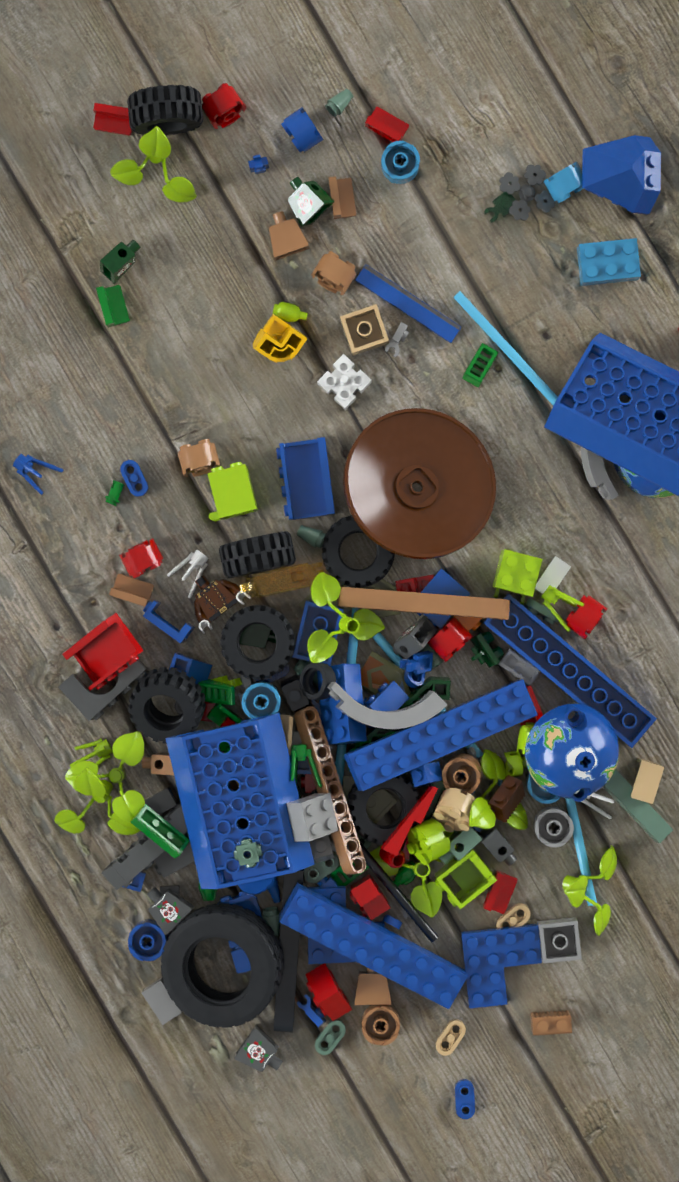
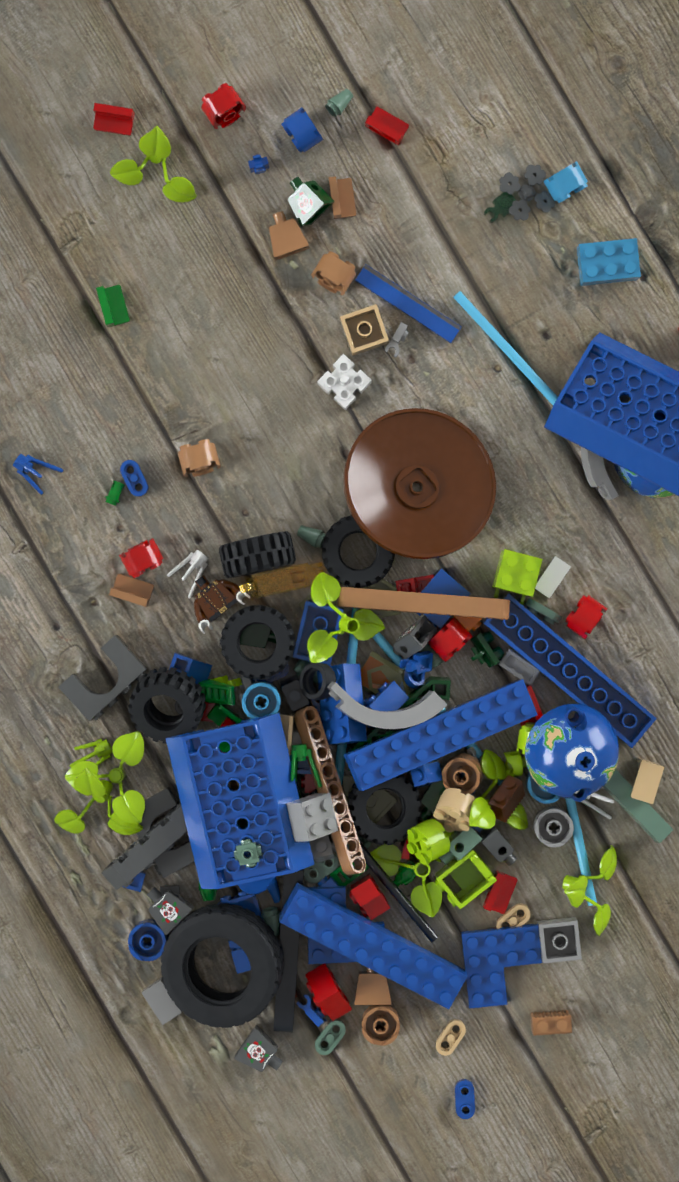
(105, 651): red panel -> none
(113, 264): dark green torso -> none
(153, 617): blue panel -> none
(155, 764): medium nougat torso -> none
(160, 831): green slope -> none
(169, 107): black tyre -> none
(231, 491): lime container -> none
(278, 340): yellow brick -> none
(288, 312): lime plant -> none
(306, 479): blue panel -> none
(392, 860): red brick -> none
(392, 921): blue tile -> none
(406, 153): dark azure brick -> none
(417, 813): red slope -> none
(471, 378): green slope -> none
(552, 595): lime plant -> none
(624, 172): blue wedge -> none

